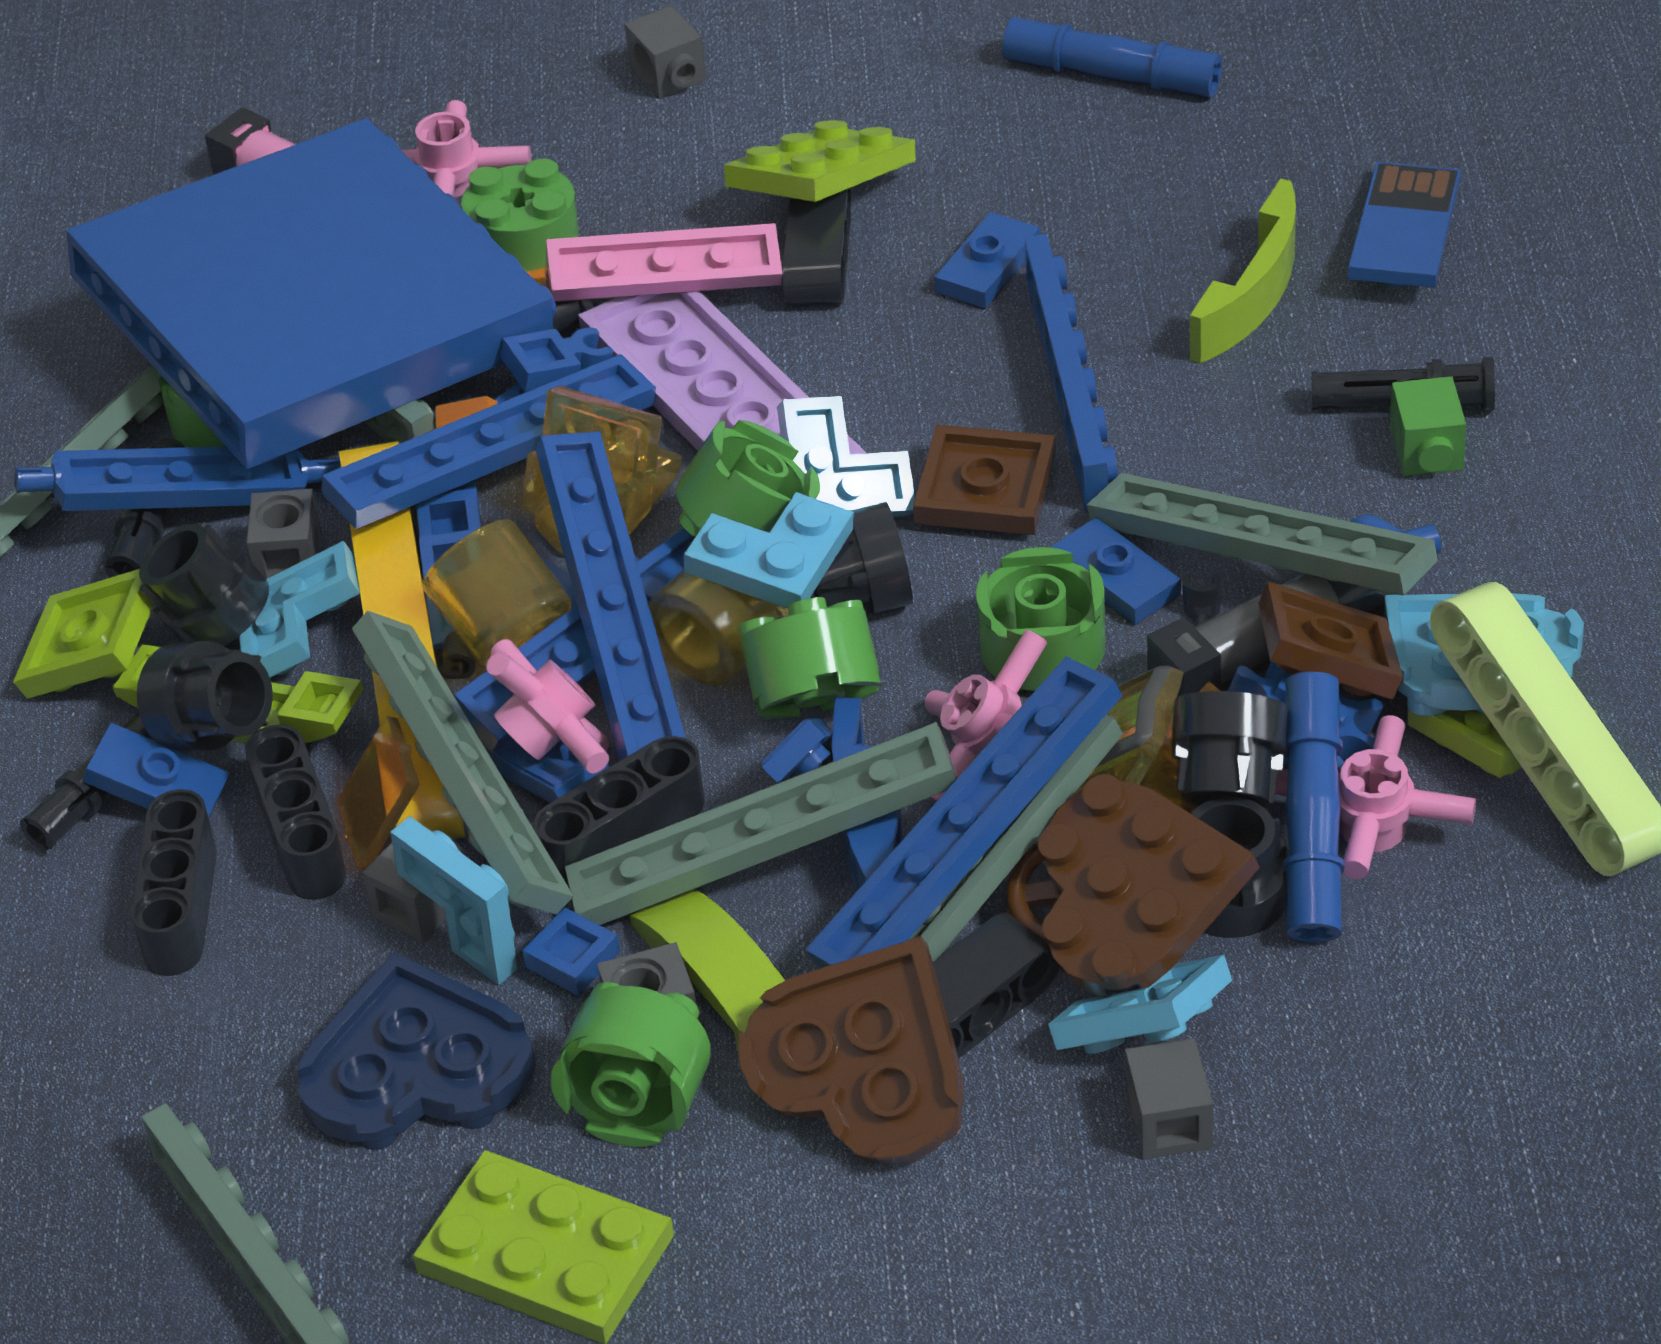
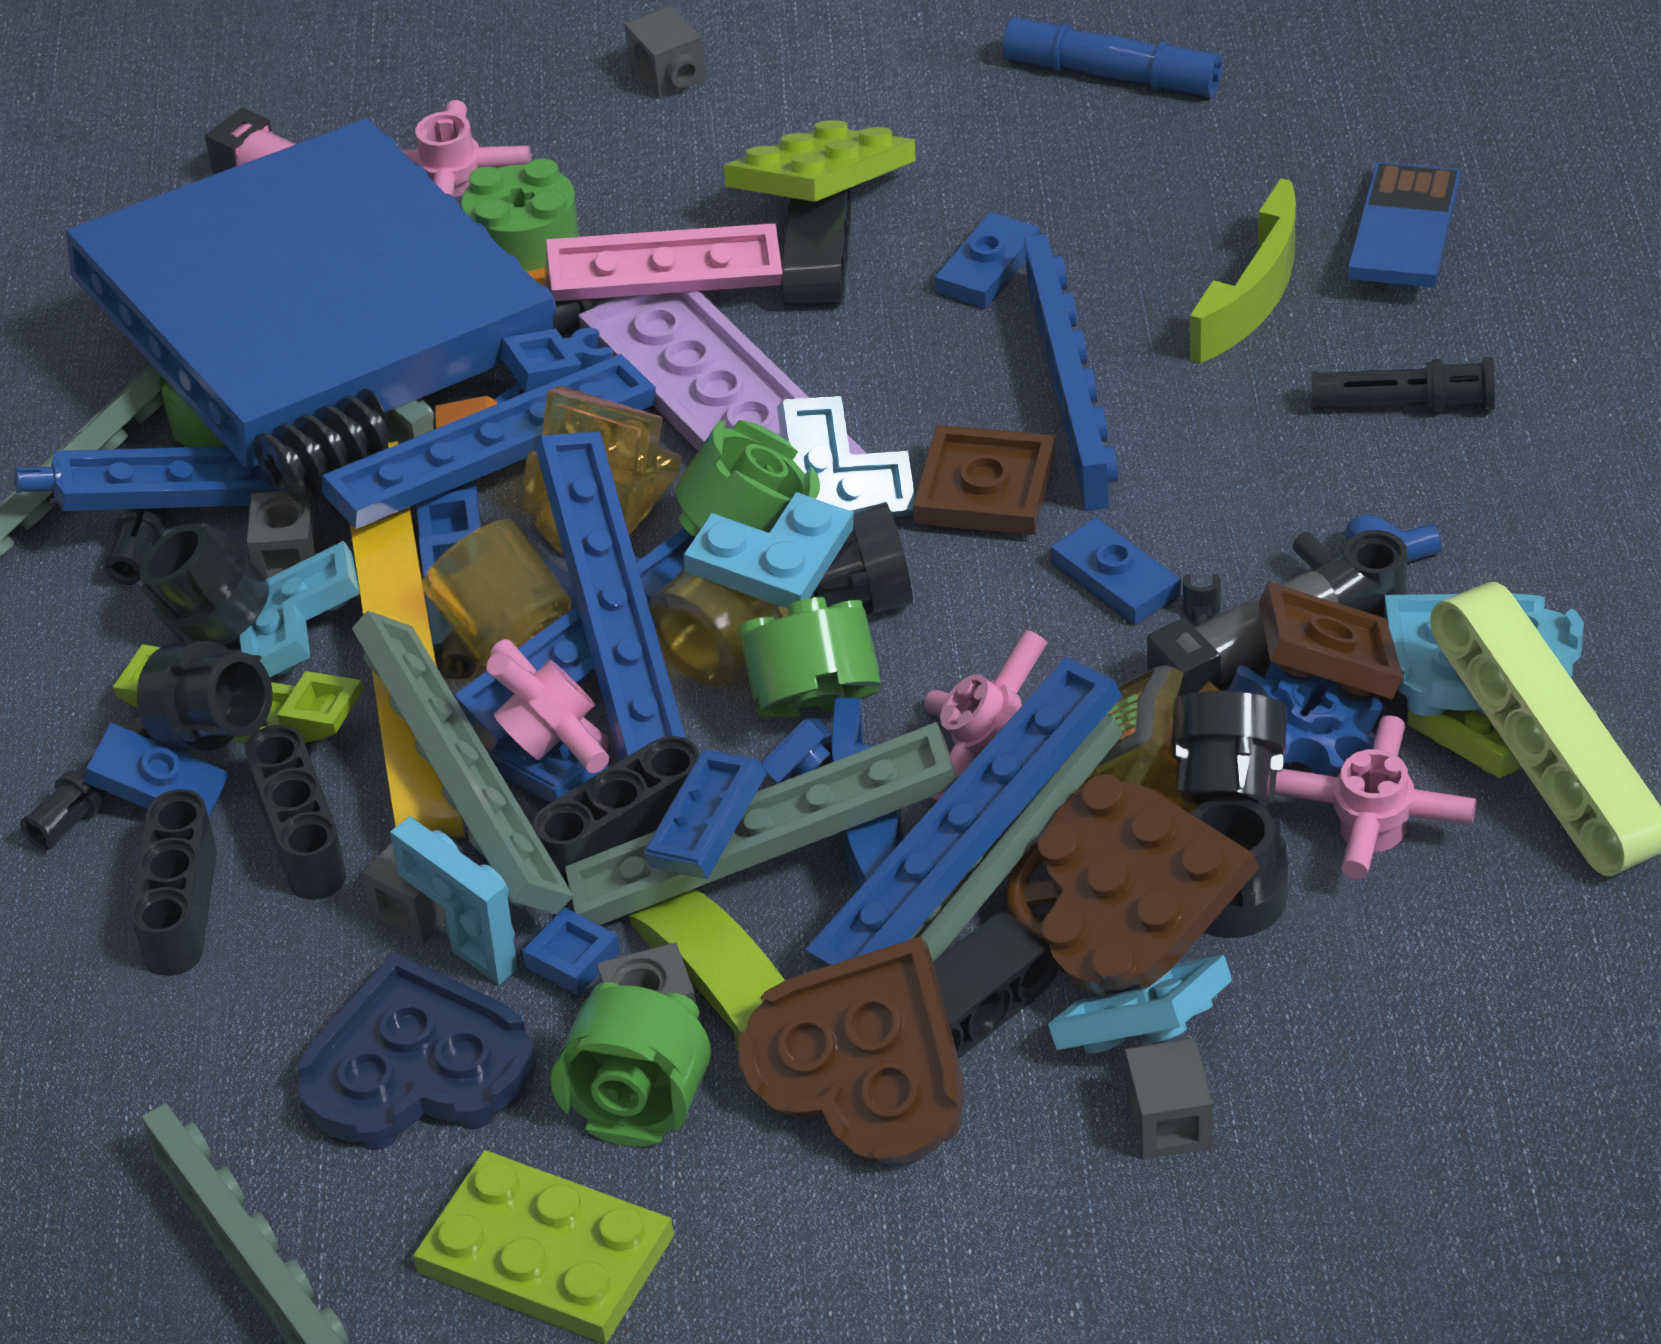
(85, 635): lime plate -> none
(322, 443): none -> black piece
(377, 792): clear orange piece -> none
(705, 814): none -> blue plate
(1049, 596): bright green brick -> none
(1265, 533): sand green plate -> none
(1313, 808): blue piece -> none
(1427, 426): bright green brick -> none

